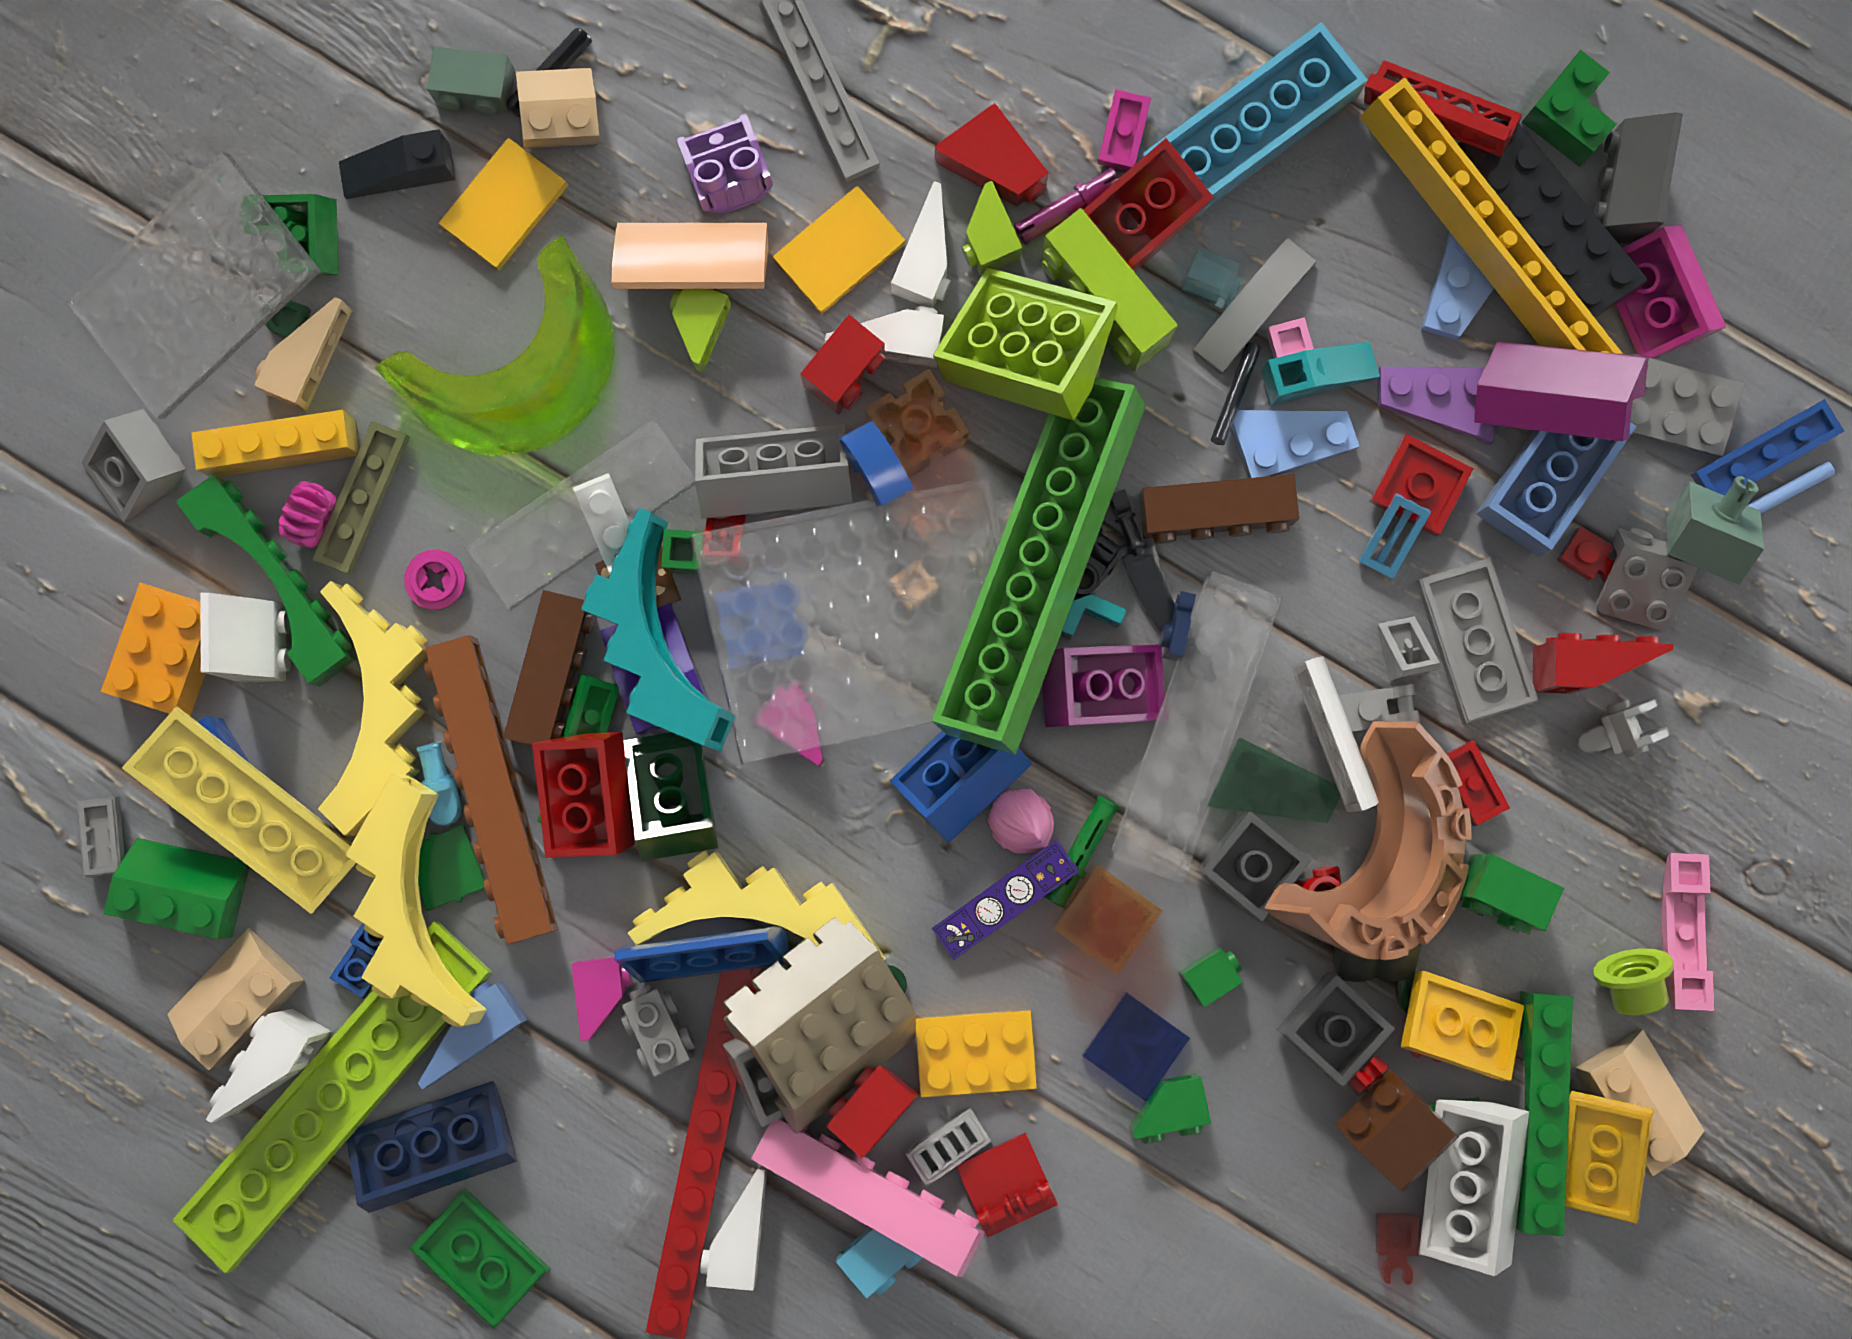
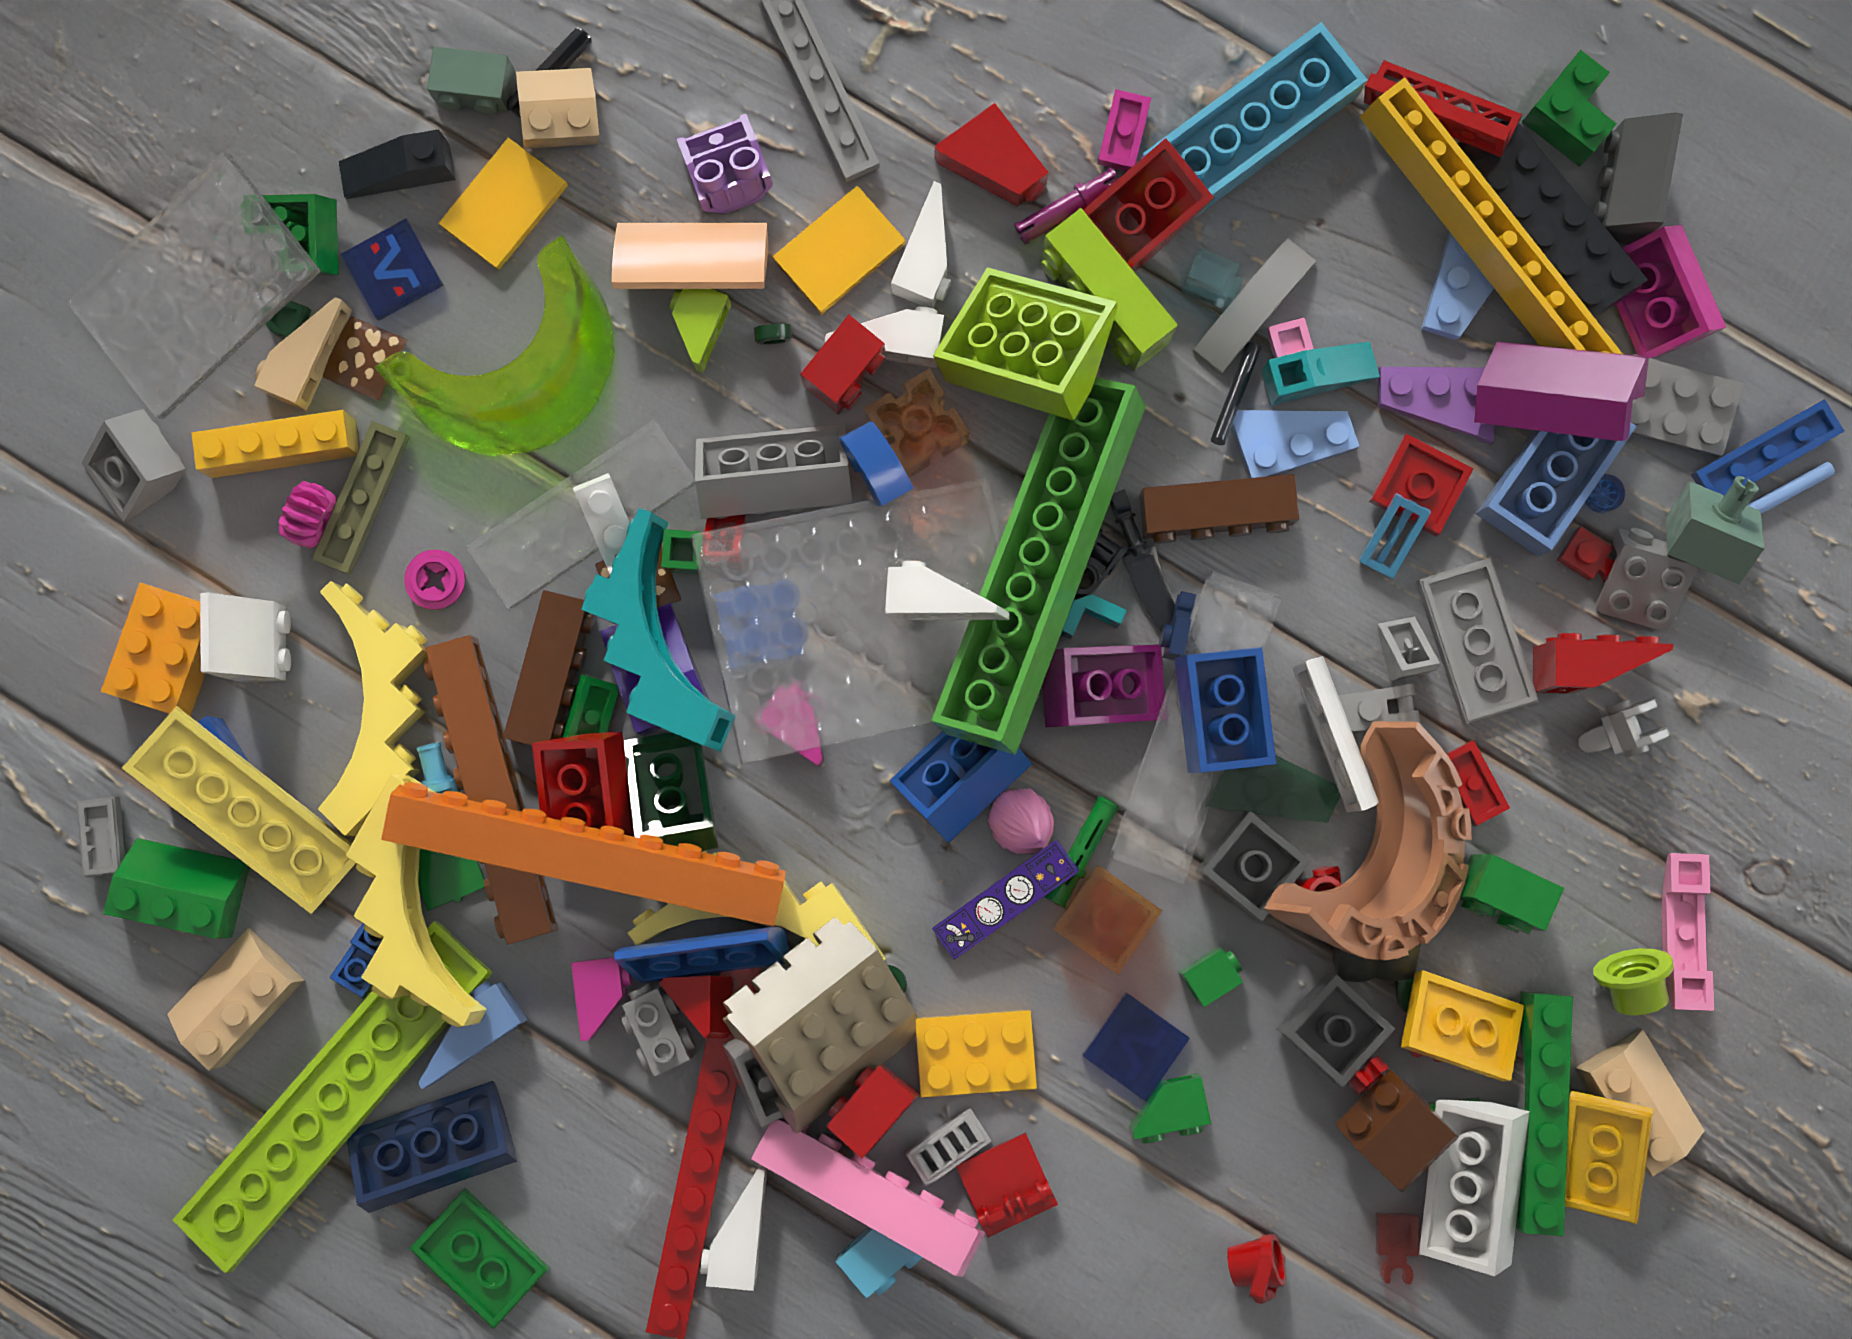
(279, 1051): white slope -> none
(316, 646): green arch -> none
(357, 353): none -> reddish brown sticker
(392, 269): none -> clear blue tile
(583, 853): none -> orange brick
(702, 1002): none -> red slope
(772, 334): none -> dark green tile
(925, 595): none -> white slope
(990, 234): lime slope -> none
(1225, 710): none -> blue brick
(1258, 1266): none -> red piece
(1606, 495): none -> clear blue tile

